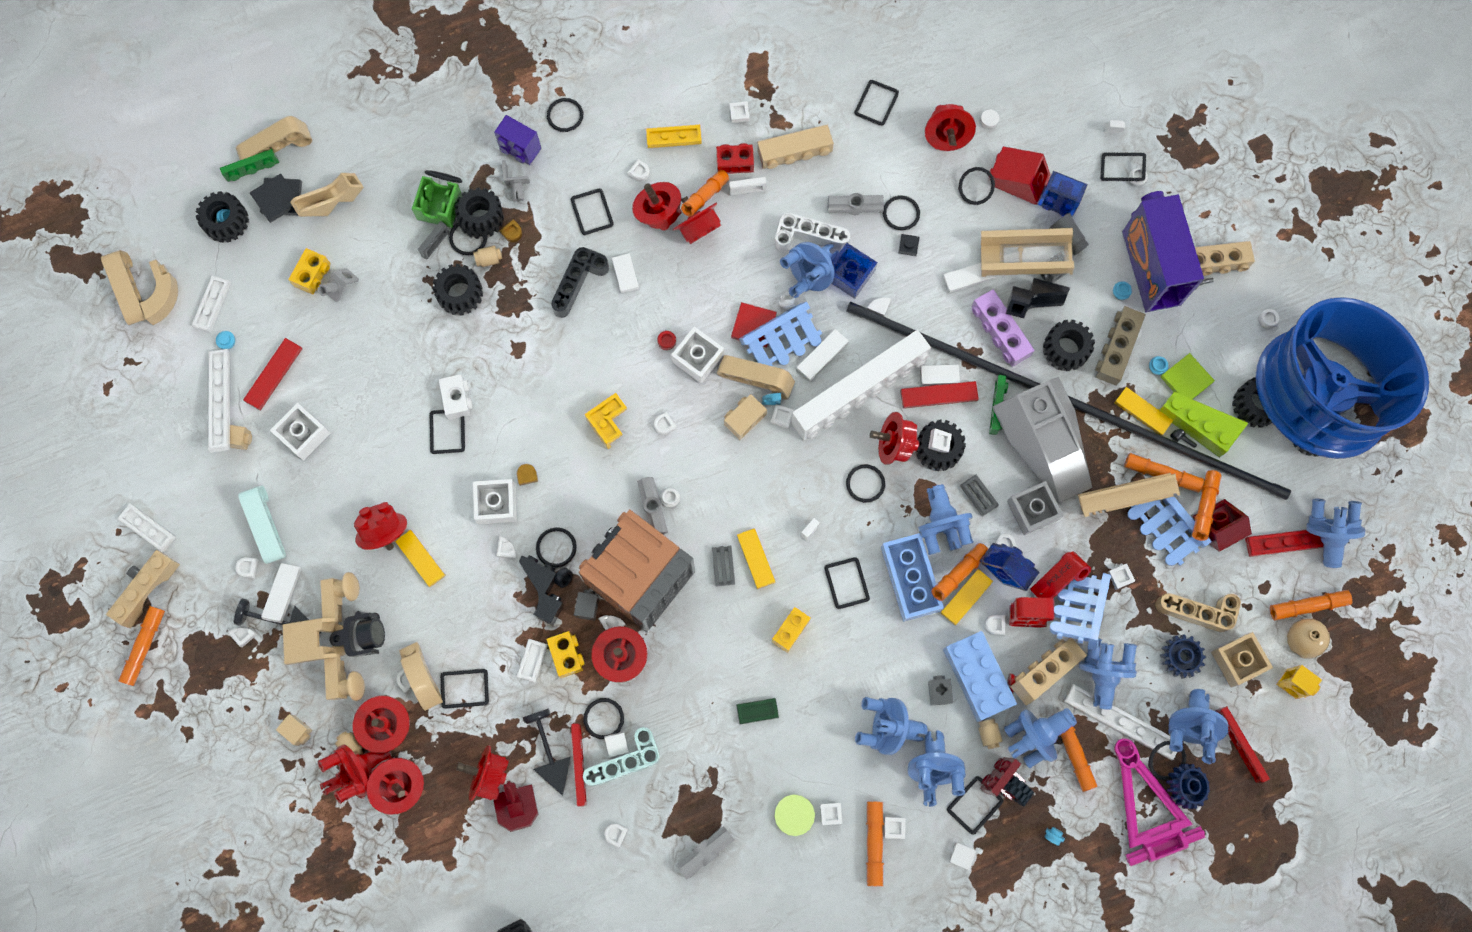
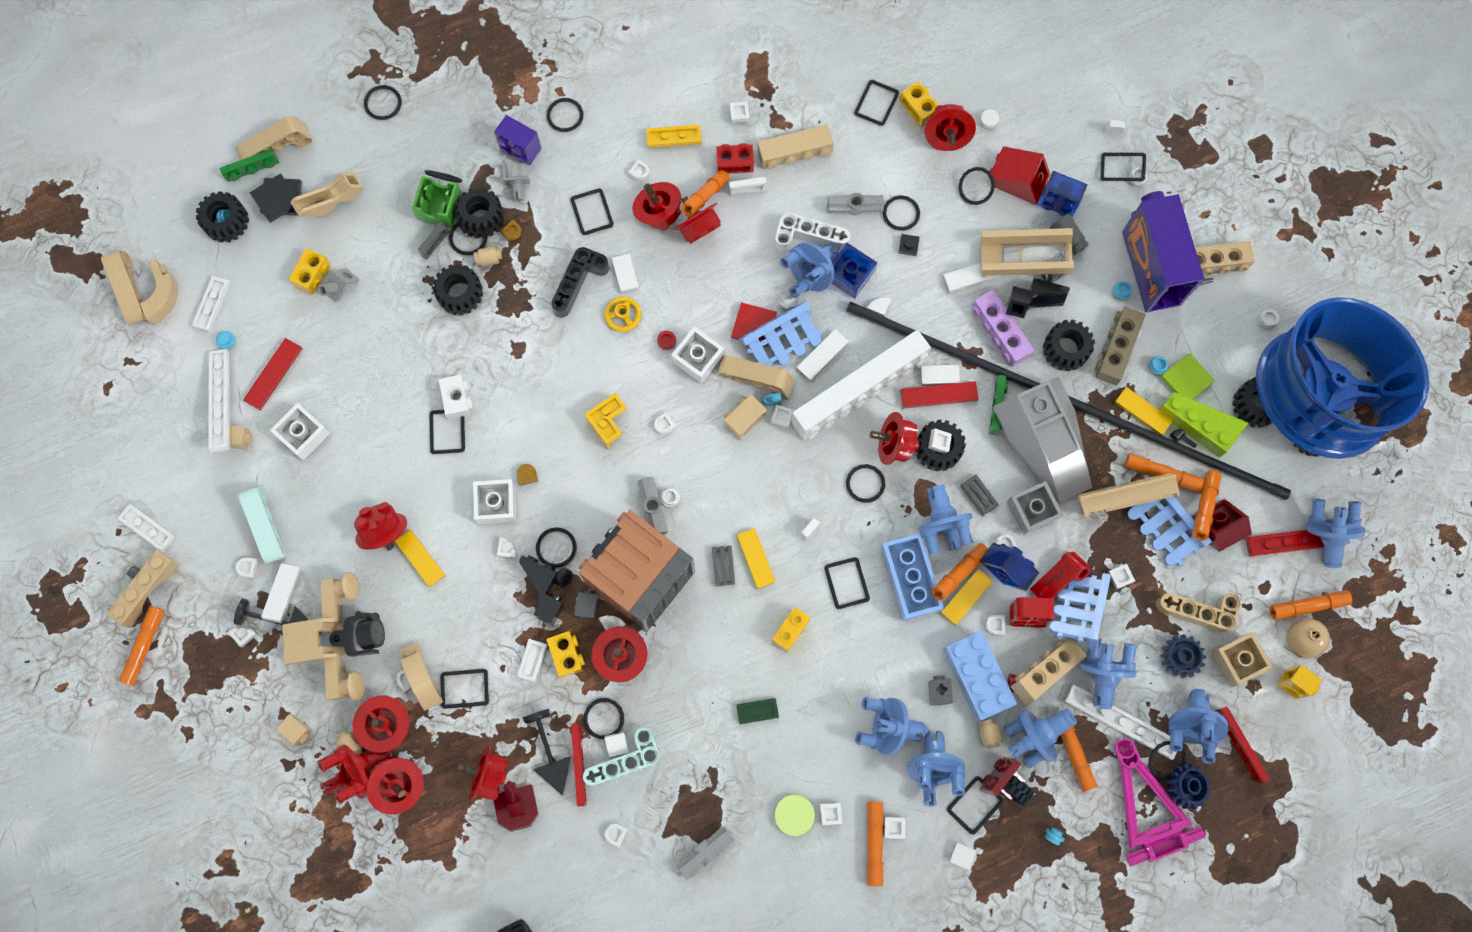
(387, 116): none -> black tyre
(619, 308): none -> yellow piece
(916, 105): none -> yellow brick

